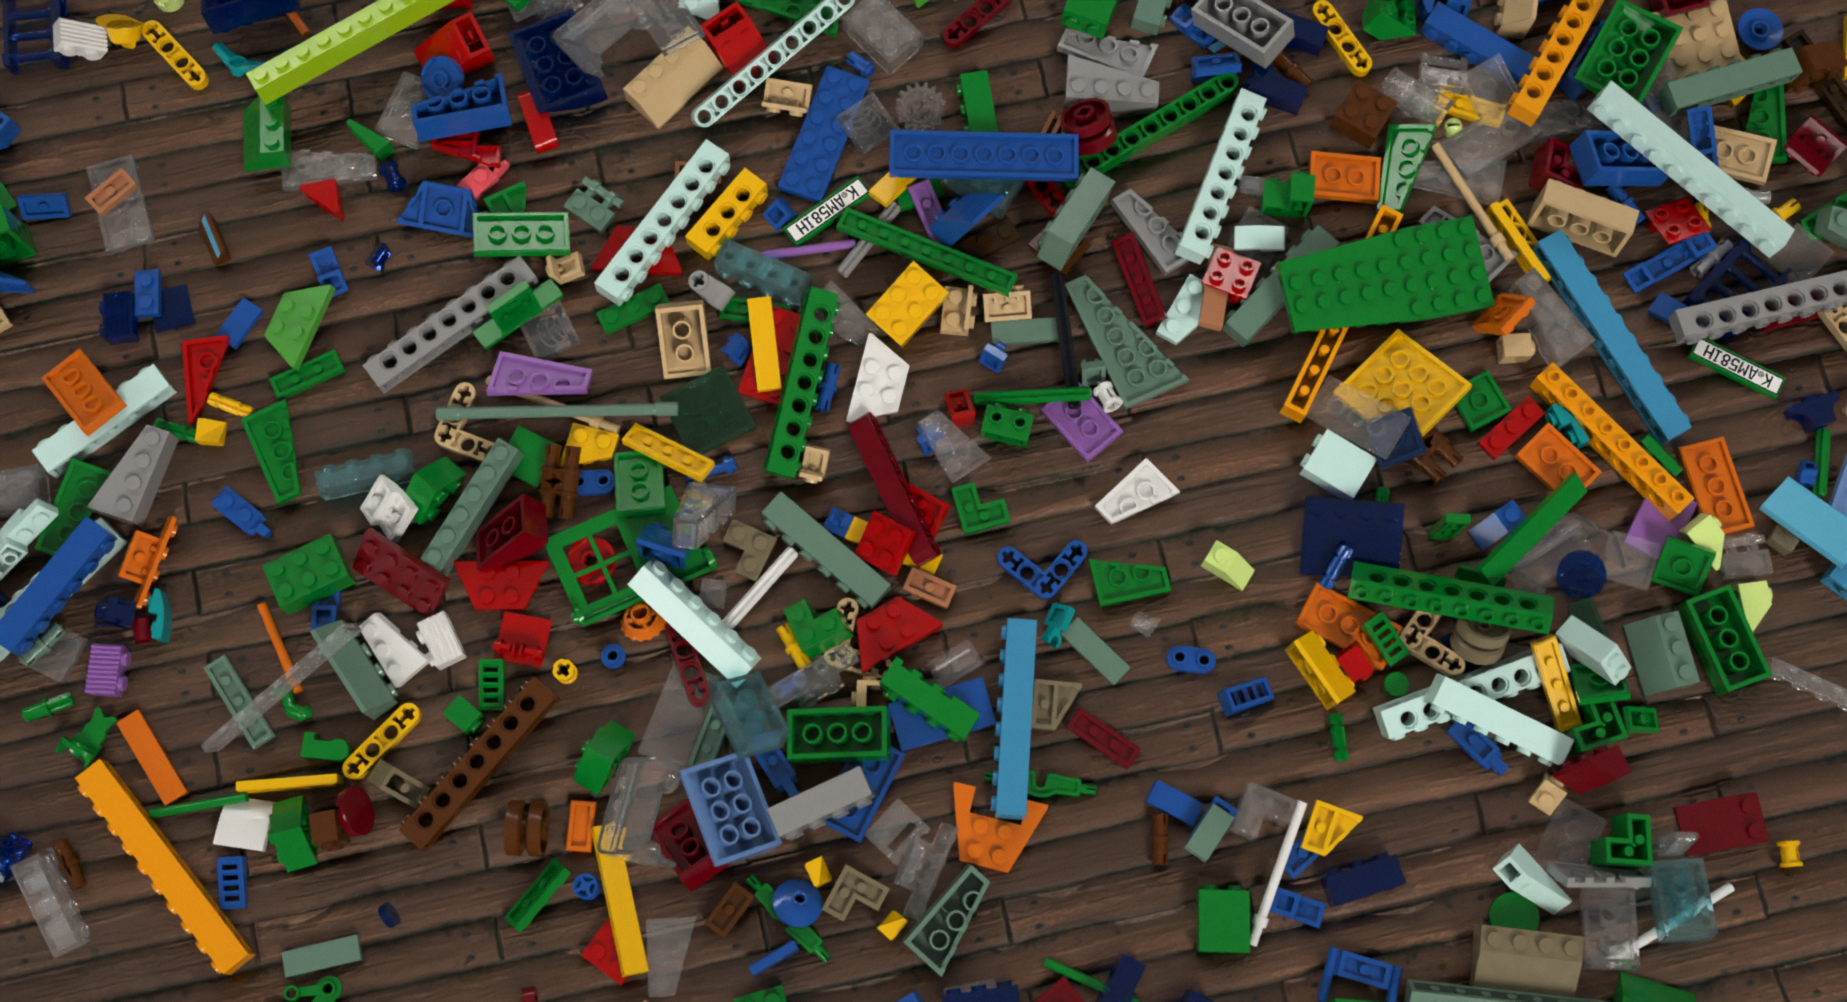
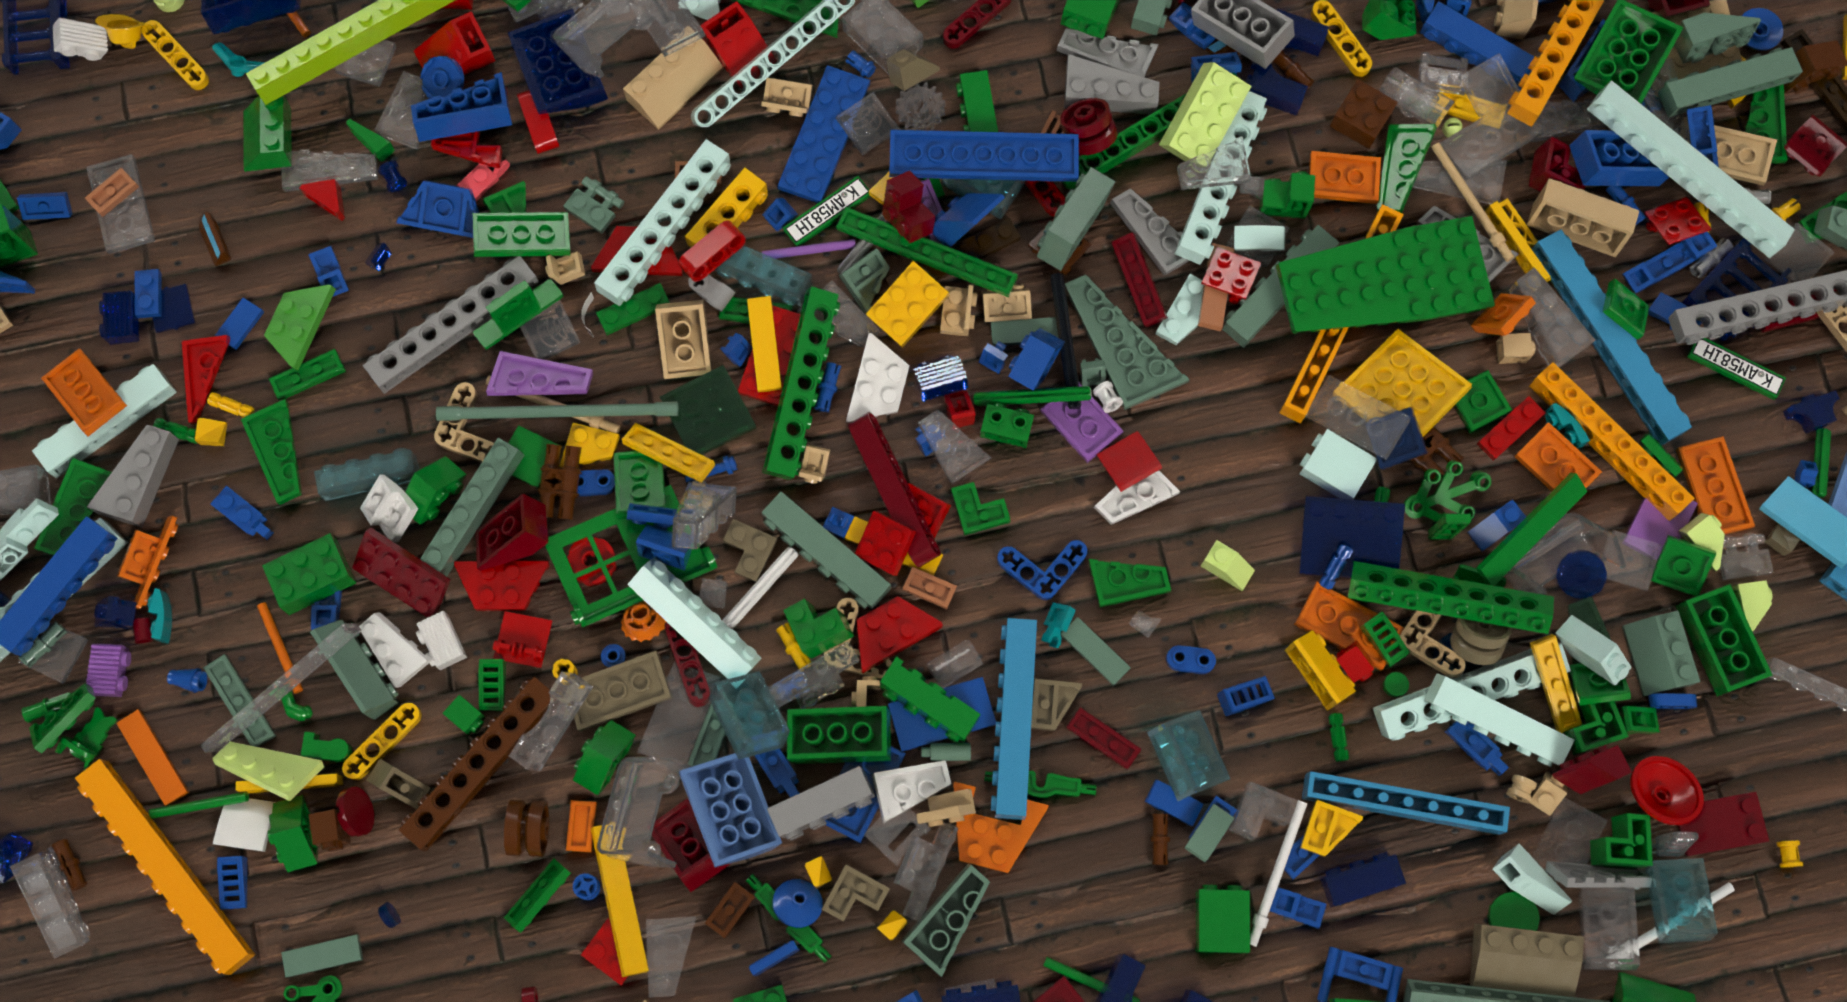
(48, 733): none -> green wing
(189, 679): none -> blue cone
(270, 769): none -> yellowish green wing
(370, 64): none -> clear plate
(565, 701): none -> clear arch
(588, 301): none -> white sticker
(623, 690): none -> dark tan plate
(642, 514): none -> blue plate
(712, 251): none -> red beam
(865, 278): none -> sand green wing
(904, 207): none -> dark red brick
(908, 786): none -> white wing
(909, 68): none -> dark tan slope
(940, 377): none -> clear blue brick
(947, 751): none -> sand green cylinder
(948, 806): none -> tan bracket
(1036, 358): none -> blue brick
(1129, 461): none -> red tile
(1188, 755): none -> clear light blue brick
(1205, 112): none -> yellowish green brick
(1216, 168): none -> clear wing
(1406, 803): none -> dark azure brick
(1443, 493): none -> green plant
(1521, 788): none -> tan wheel
(1626, 309): none -> green tile
(1666, 790): none -> red dish
(1672, 701): none -> blue beam
(1713, 35): none -> sand green slope

